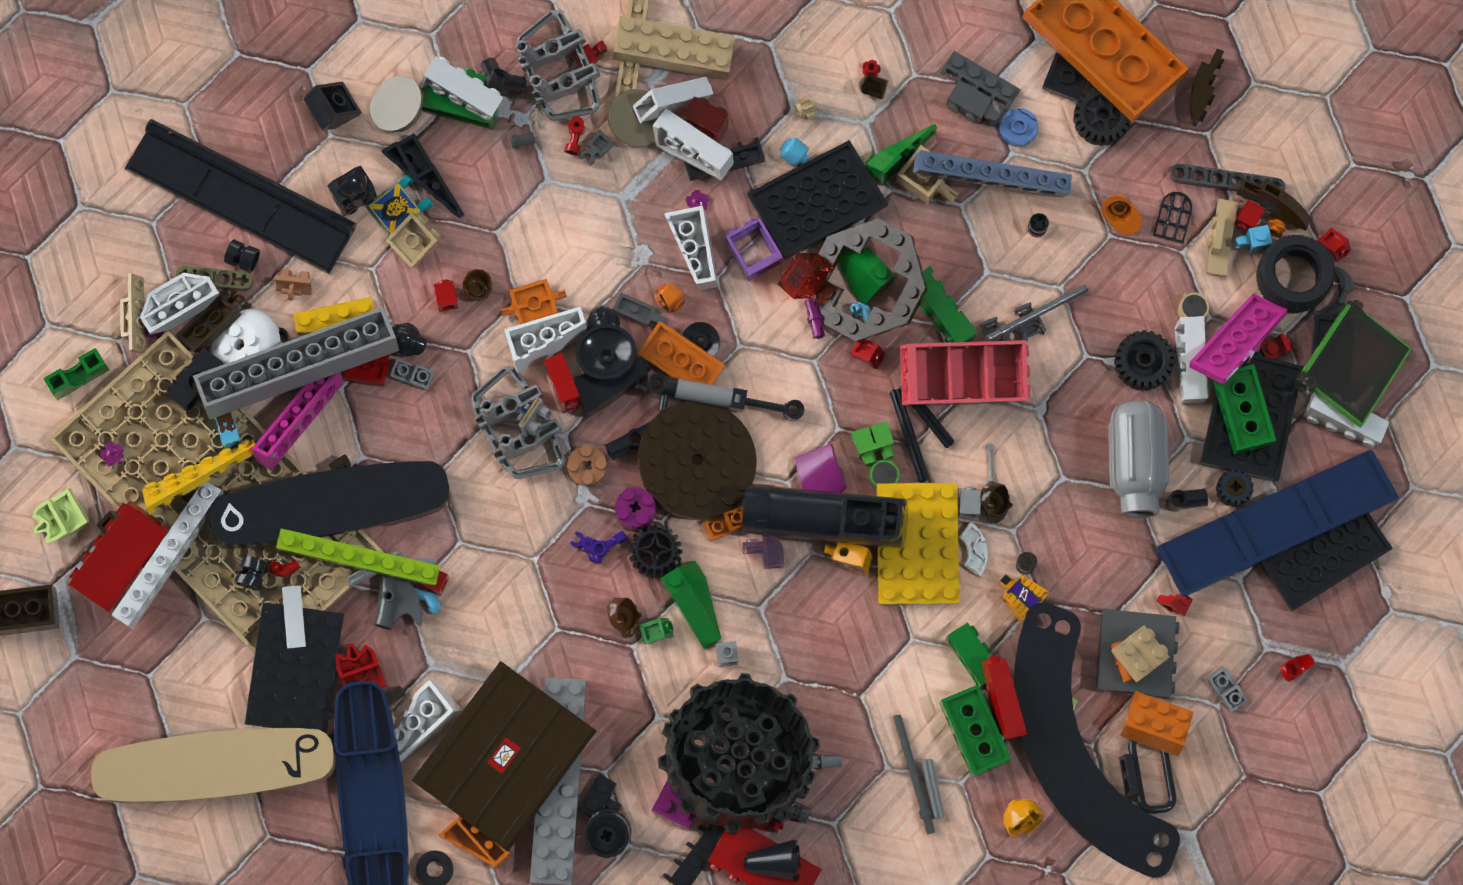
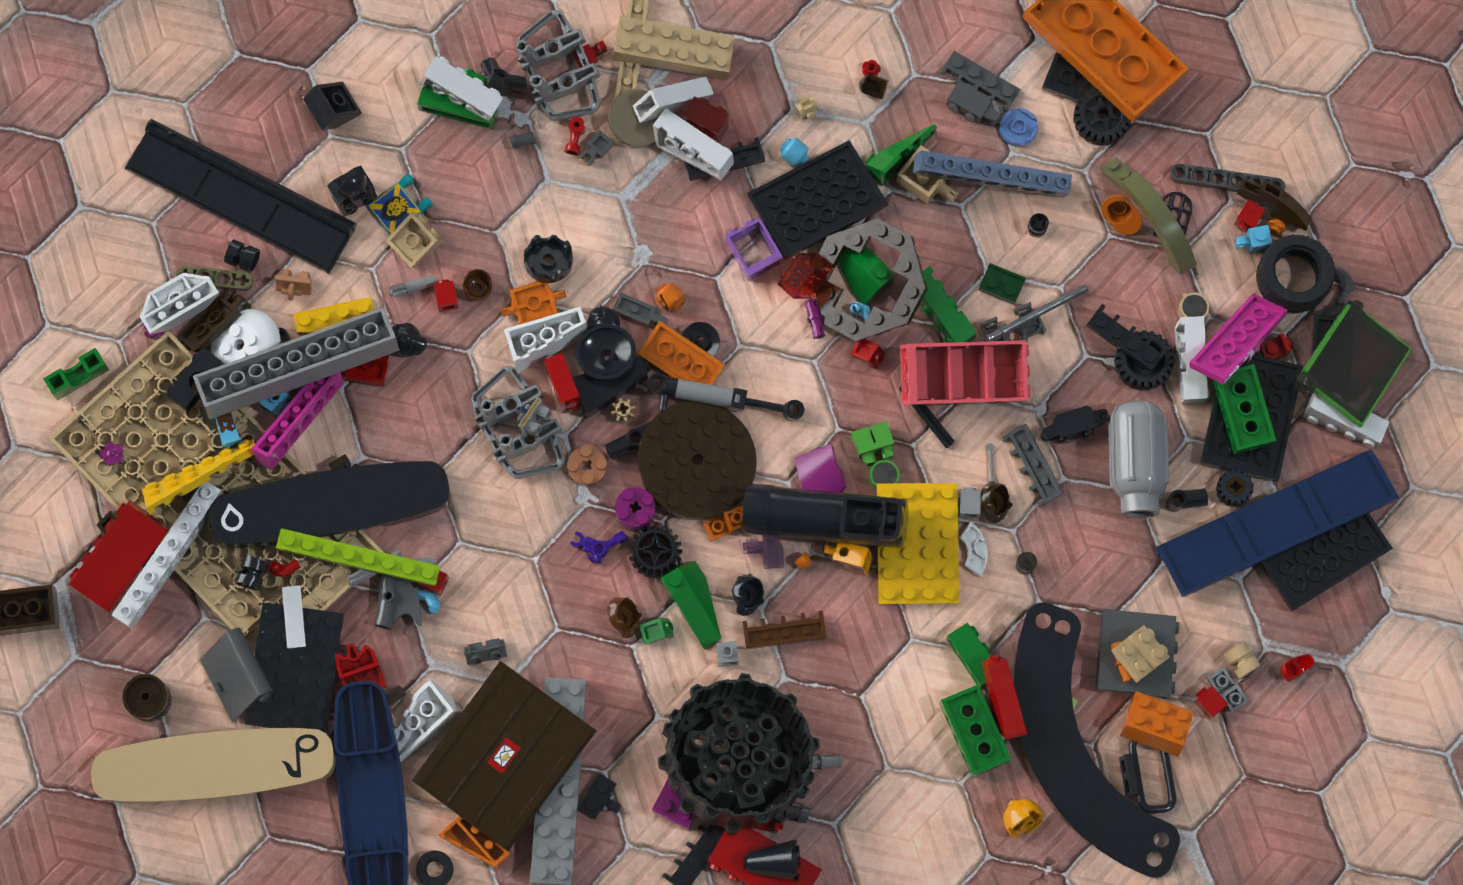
(60, 516): yellowish green plate -> none
(130, 312): tan bracket -> none
(144, 686): none -> dark brown wheel
(236, 674): none -> dark grey door
(276, 404): none -> medium azure brick
(397, 104): tile -> none
(411, 374): light grey slope -> none
(412, 286): none -> light grey piece
(414, 161): black wedge -> none
(476, 653): none -> dark grey hinge
(552, 248): none -> black plate
(602, 843): black wheel -> none
(626, 405): none -> tan gear
(694, 241): white wedge -> none
(697, 199): magenta plant -> none
(747, 594): none -> black hair
(785, 632): none -> reddish brown hinge
(803, 561): none -> orange hinge
(909, 436): black axle -> none
(925, 812): dark grey bar -> none
(933, 789): light grey axle -> none
(1002, 283): none -> dark green plate
(1021, 595): torso -> none
(1034, 463): none -> dark grey hinge
(1075, 424): none -> black hinge
(1125, 339): none -> black hinge
(1156, 212): none -> olive arch
(1175, 604): red bracket -> none
(1202, 87): dark brown slope -> none
(1210, 701): none -> red brick
(1221, 238): tan bracket -> none
(1242, 660): none -> tan wheel
(1335, 244): red bracket -> none

